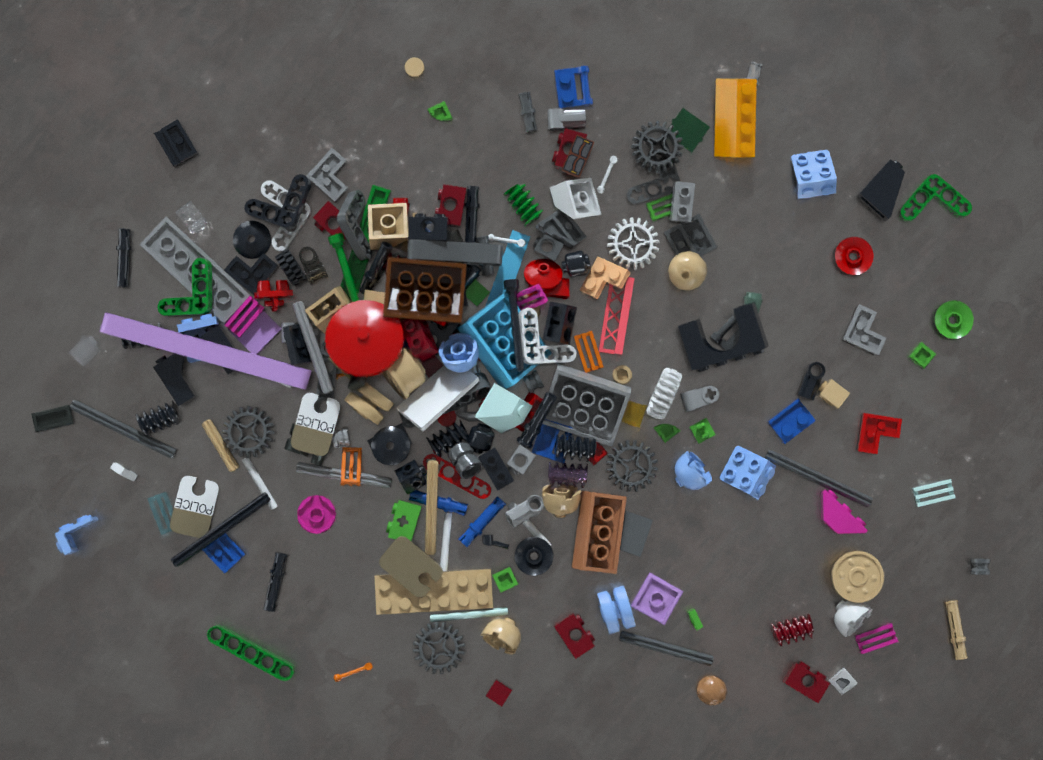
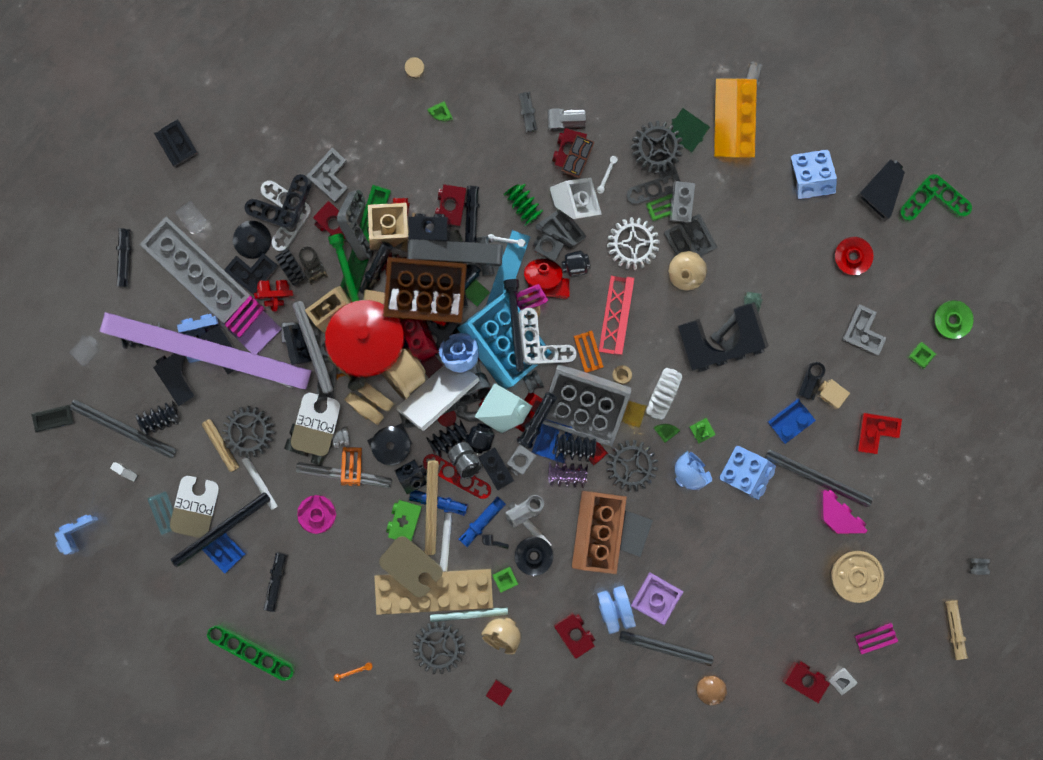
(195, 300): green beam -> none
(559, 323): black brick -> none
(561, 500): tan cylinder -> none
(567, 88): blue plate -> none
(602, 273): light nougat plate -> none
(694, 619): bright green tile -> none
(696, 398): light grey piece -> none
(793, 630): dark red piece -> none
(850, 616): white cylinder -> none
(950, 489): light aqua tile -> none

